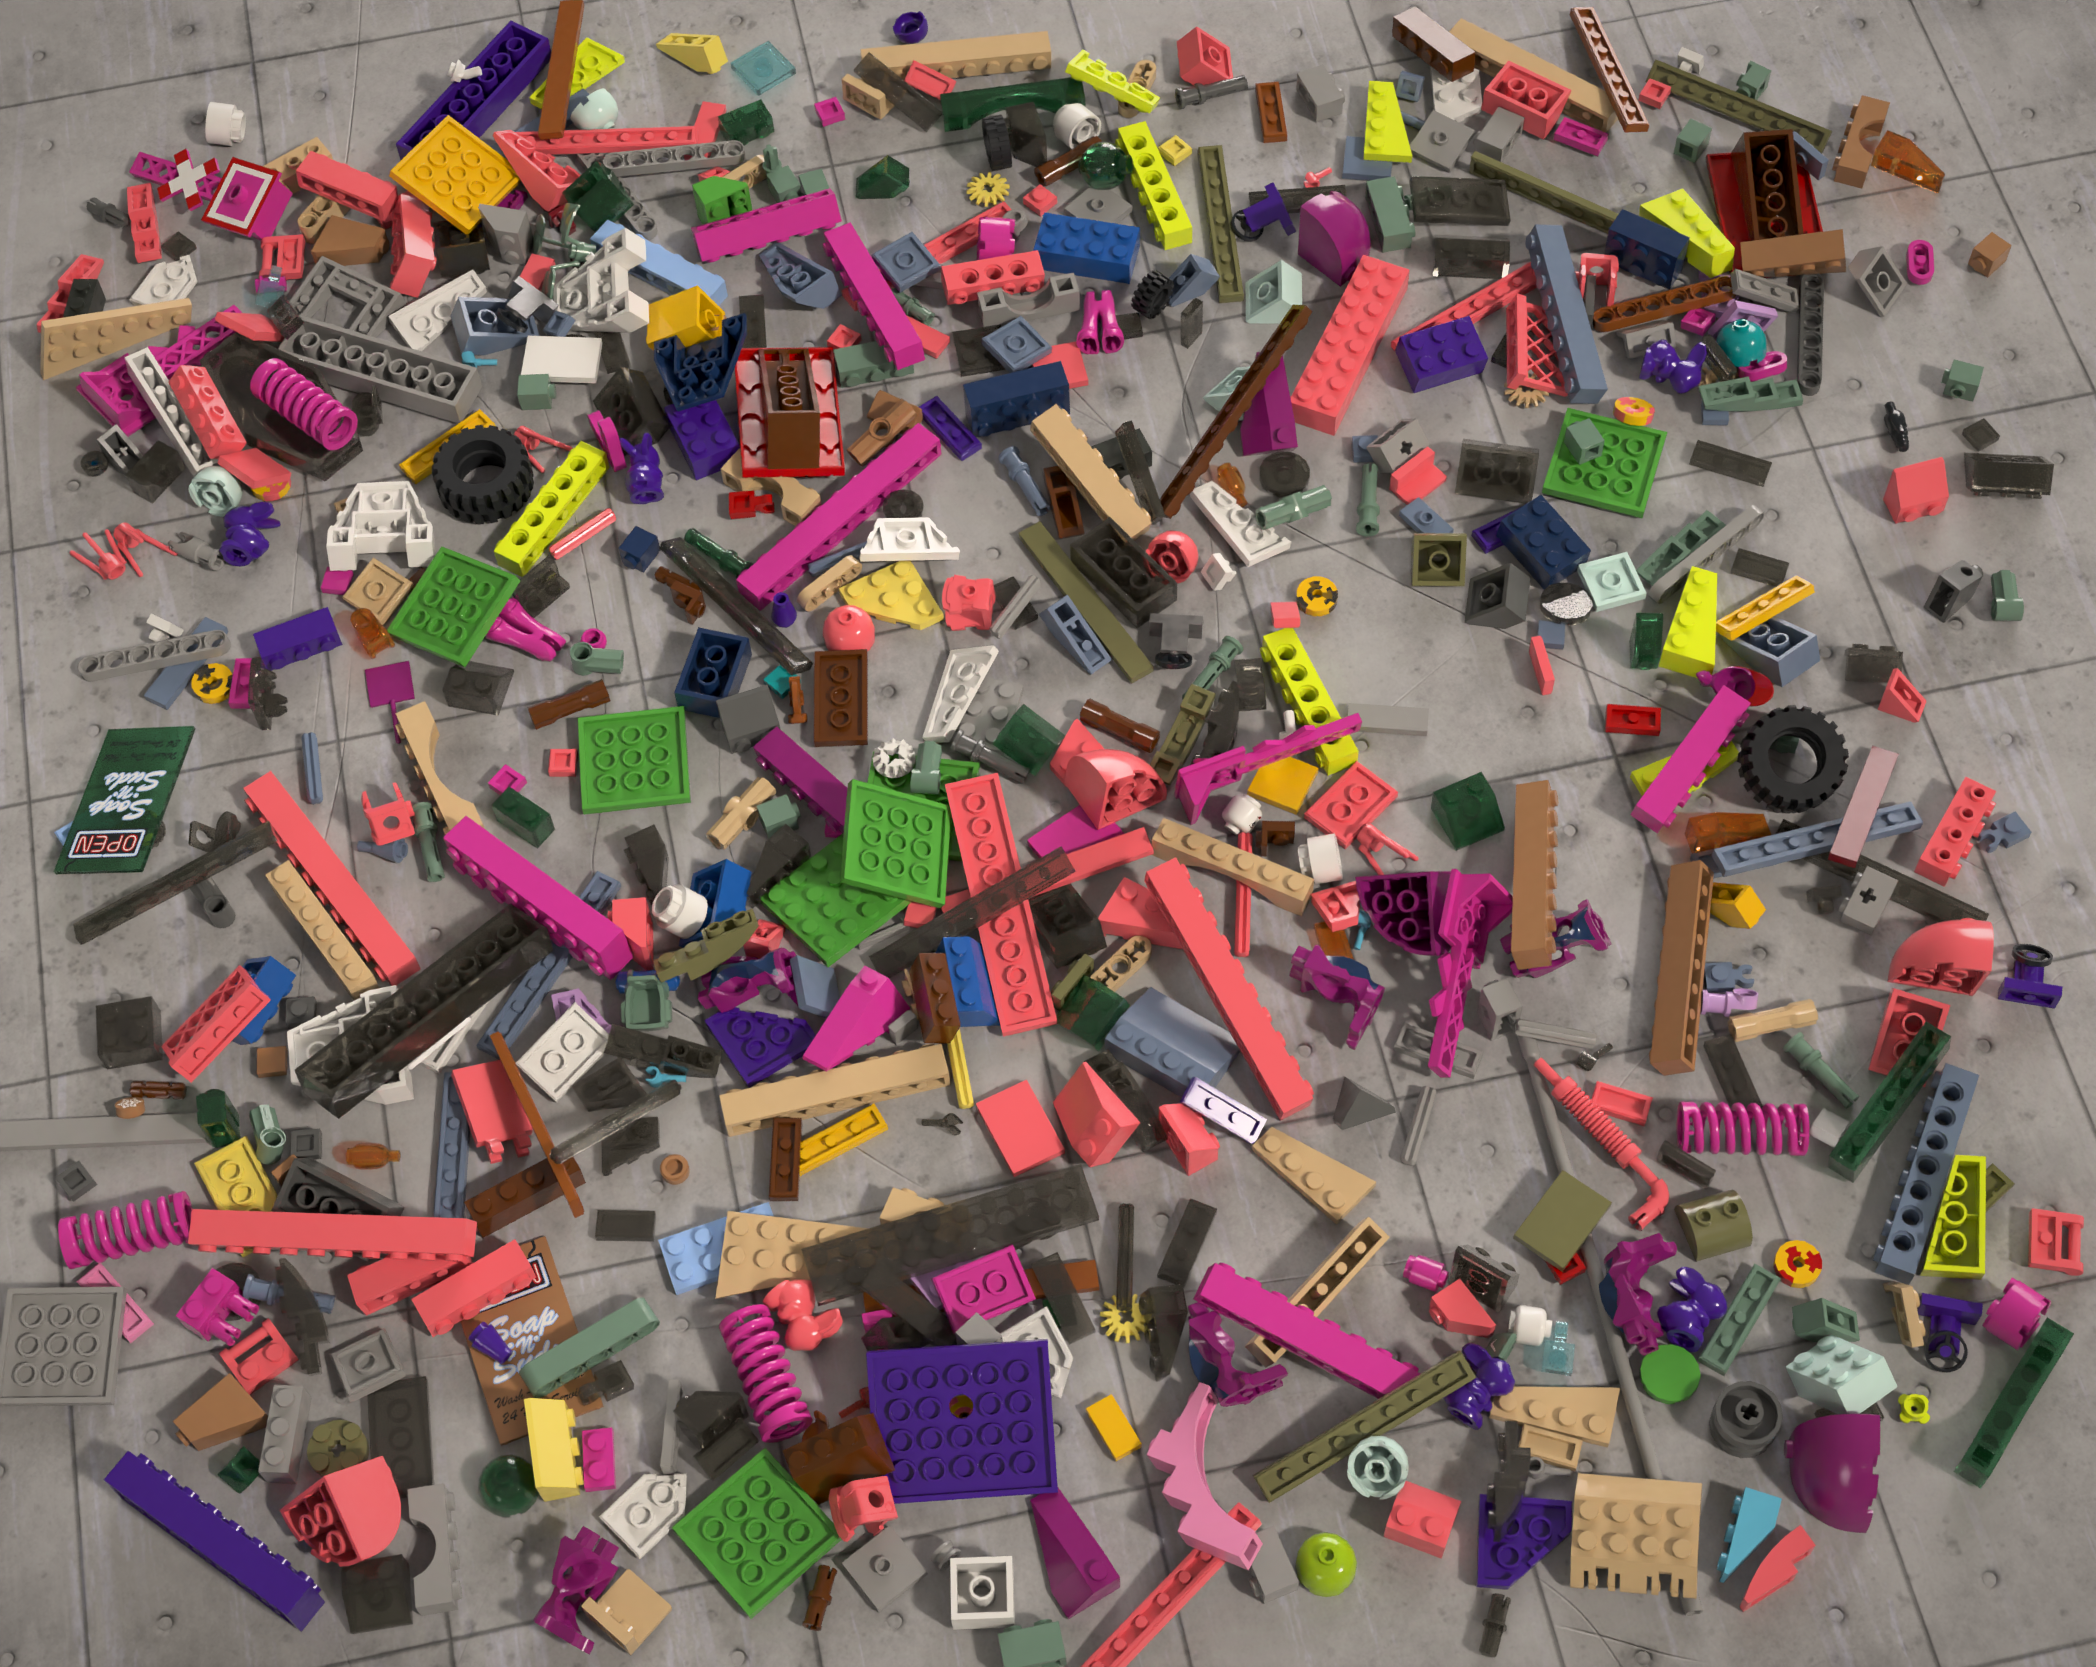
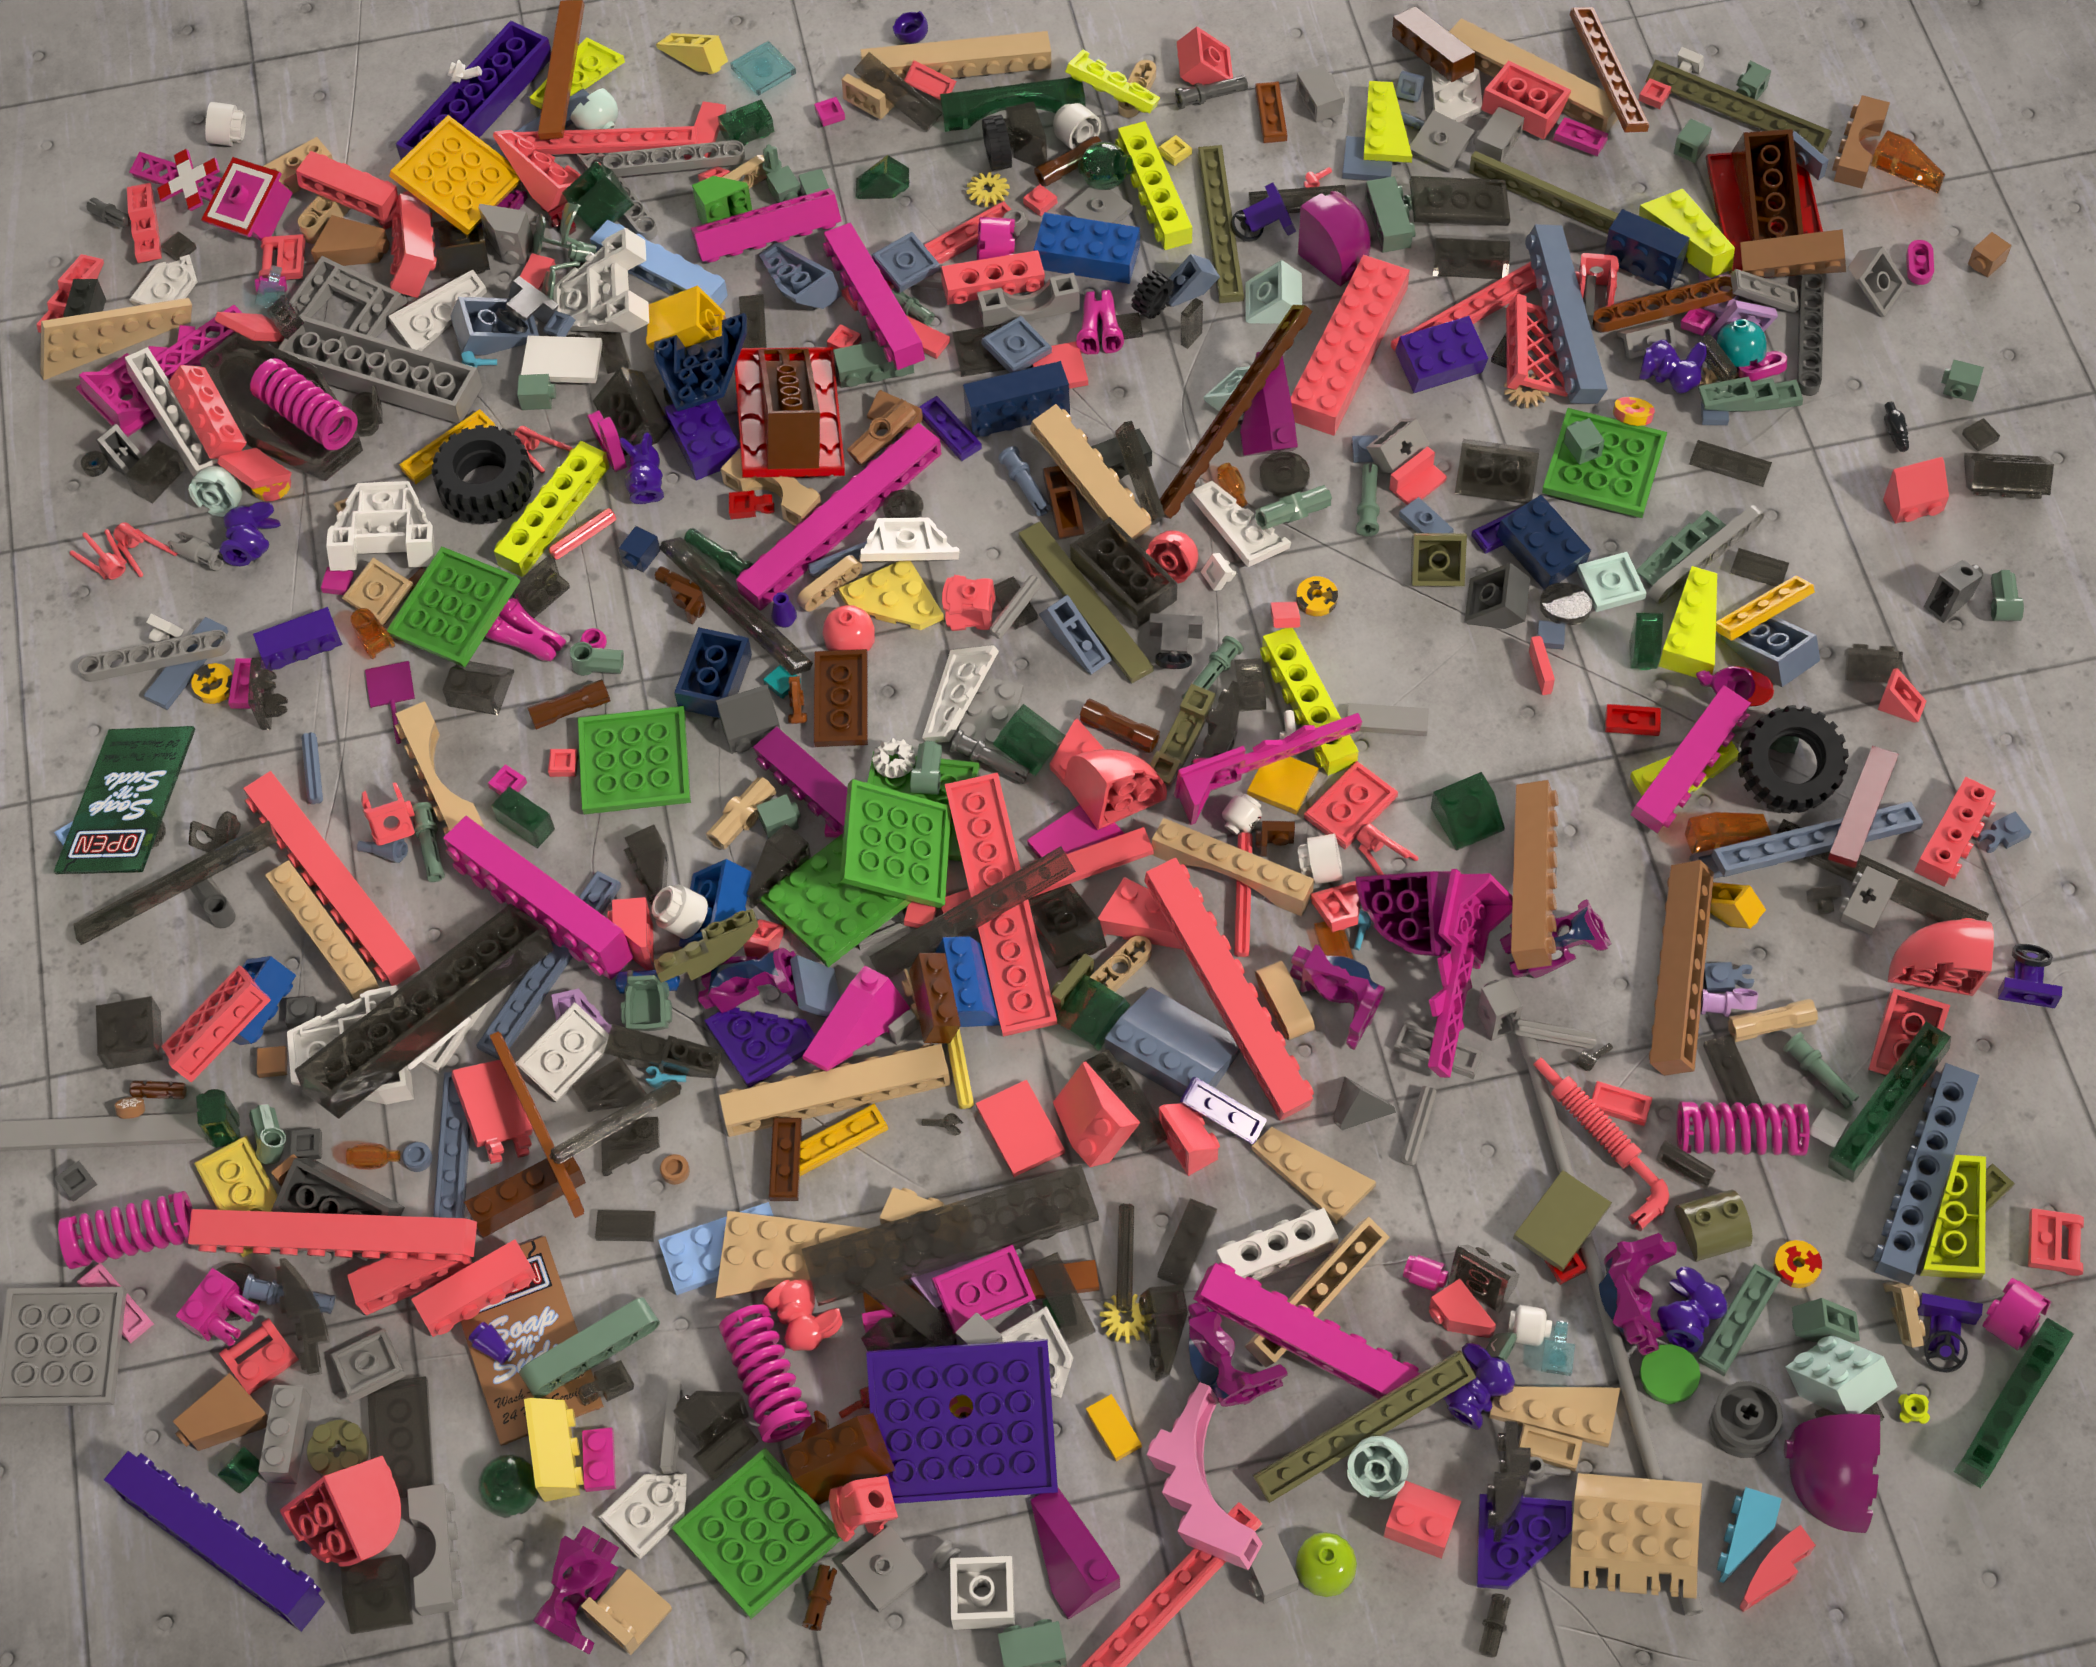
(417, 1156): none -> sand blue tile
(1284, 1000): none -> tan beam
(1295, 1251): none -> white brick

